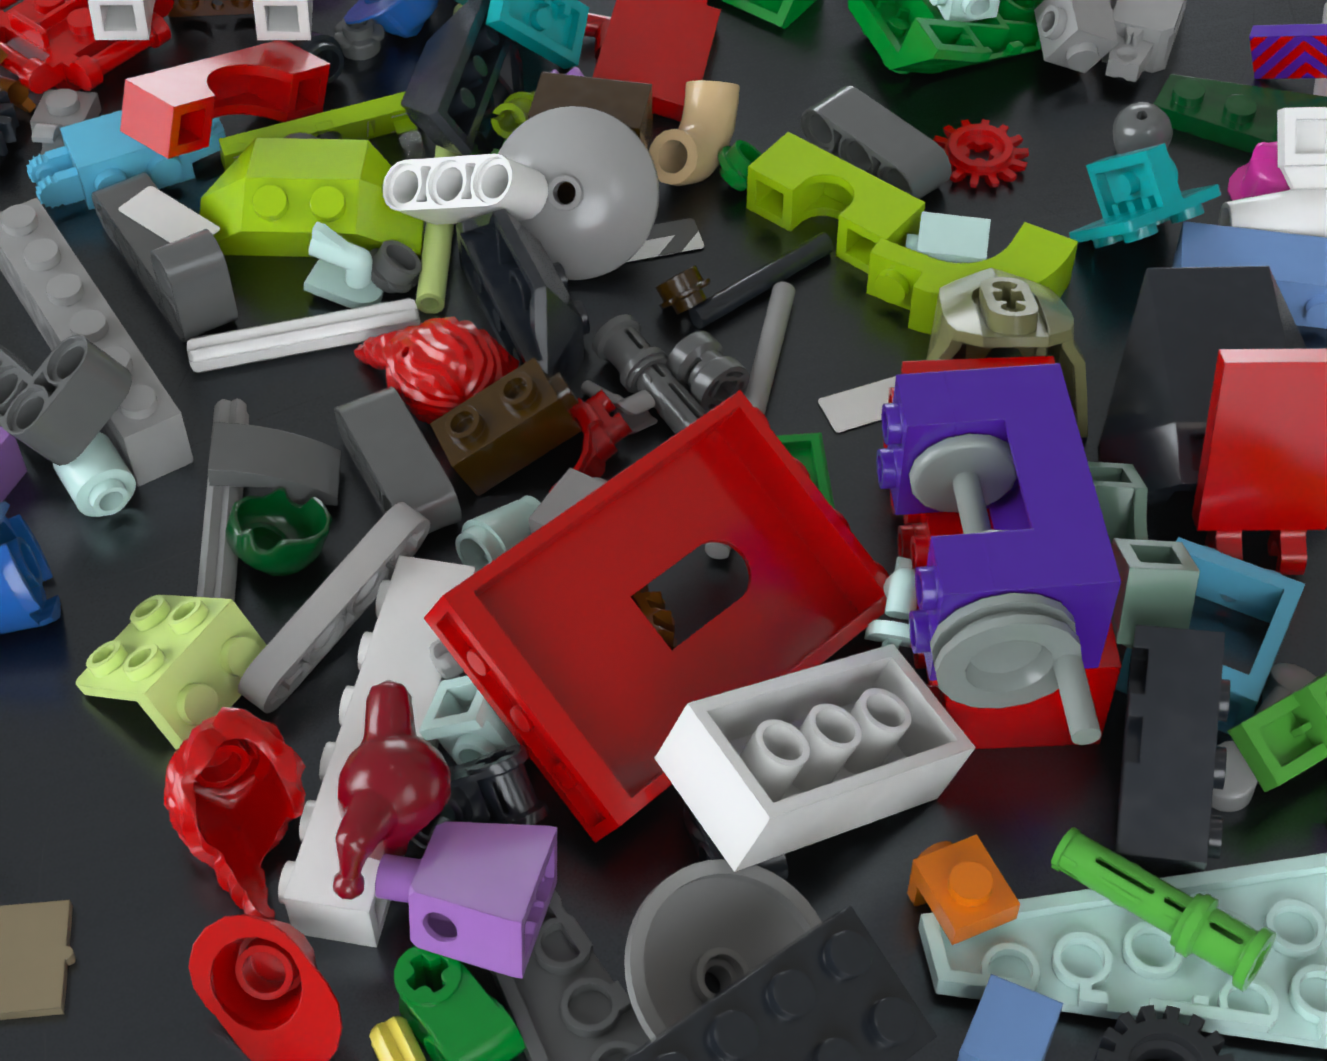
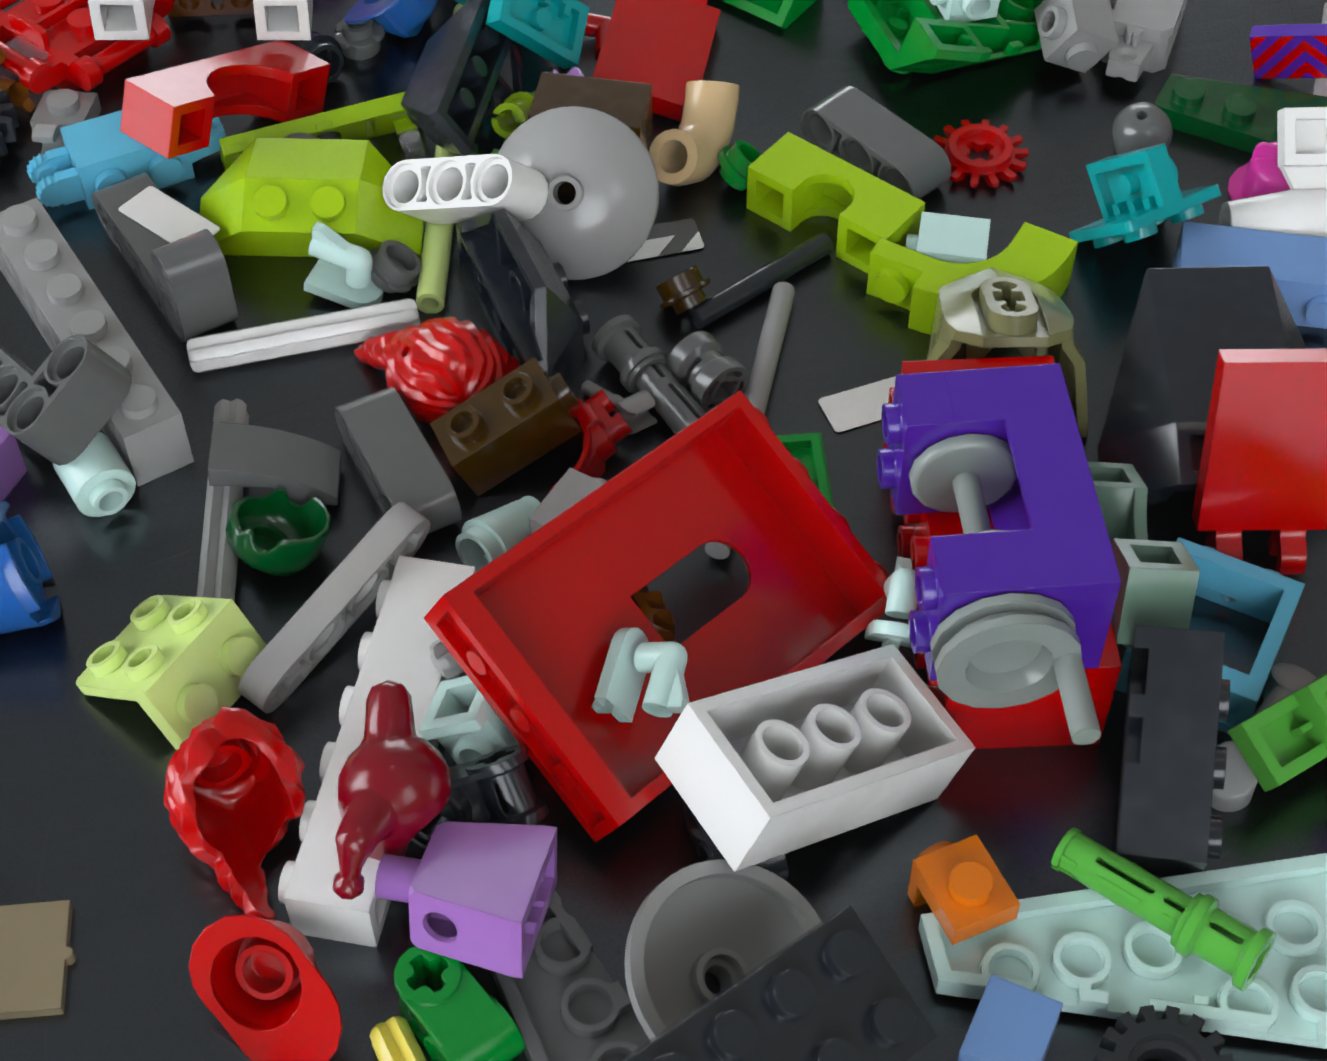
(625, 671): none -> light aqua piece

